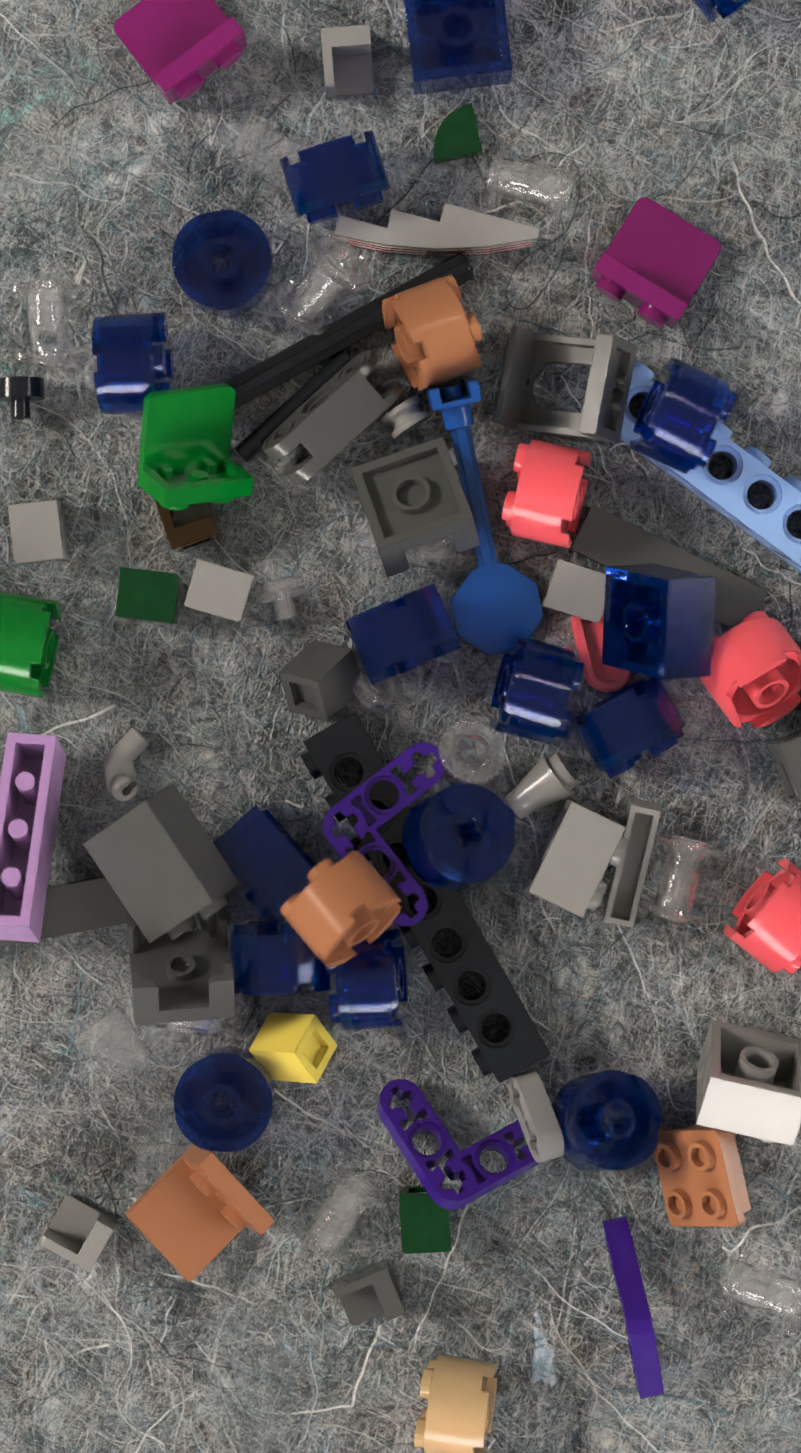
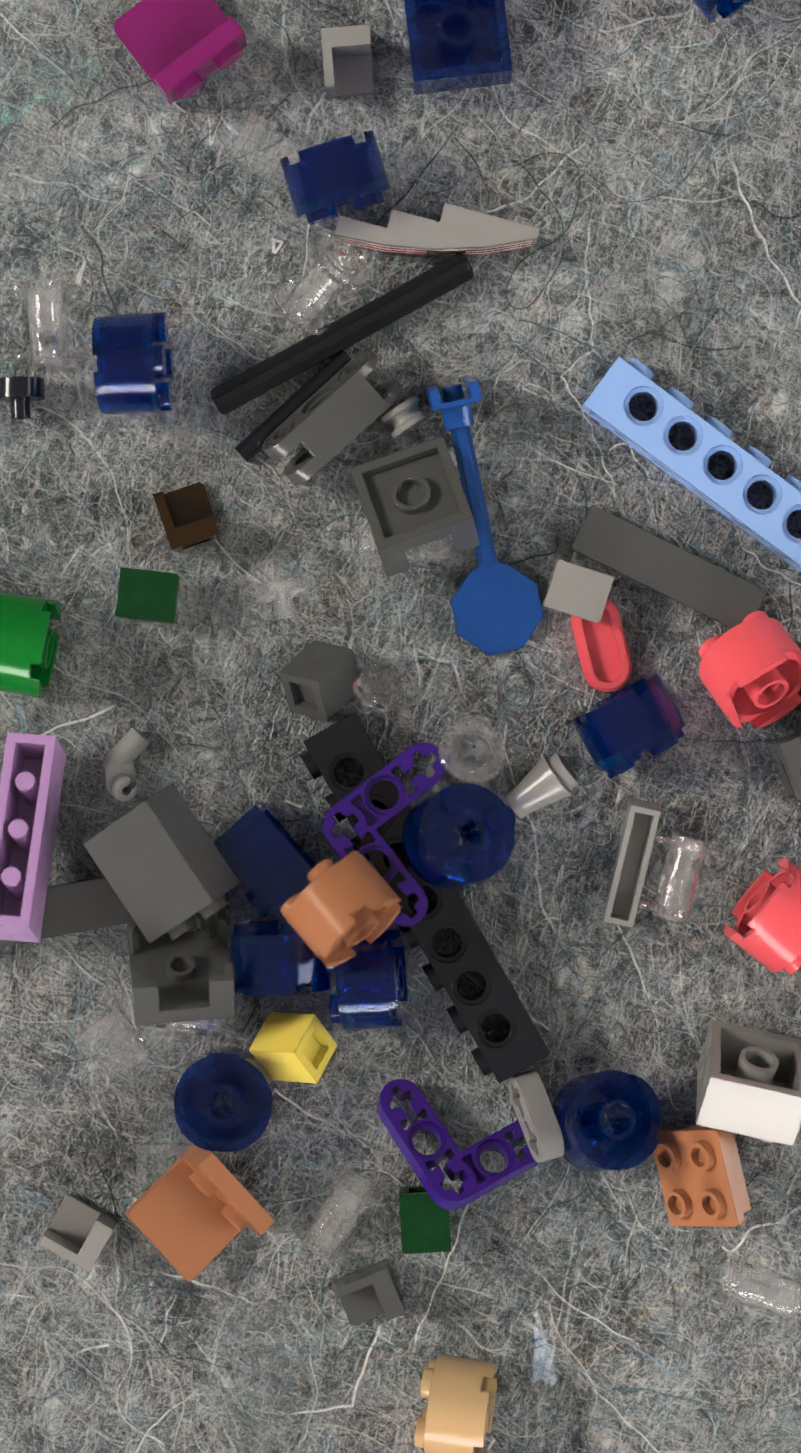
(38, 532): light grey panel -> none
(189, 446): green bracket -> none
(218, 236): clear blue brick -> none
(219, 590): light grey panel -> none
(403, 634): clear blue brick -> none
(432, 333): nougat brick -> none
(457, 136): dark green tile -> none
(529, 182): clear hose -> none
(535, 690): clear blue brick -> none
(547, 492): coral brick -> none
(576, 859): light grey brick -> none
(606, 391): dark grey panel -> none
(634, 1307): dark purple beam -> none
(655, 263): magenta bracket -> none
(658, 621): clear blue brick -> none
(682, 416): clear blue brick -> none

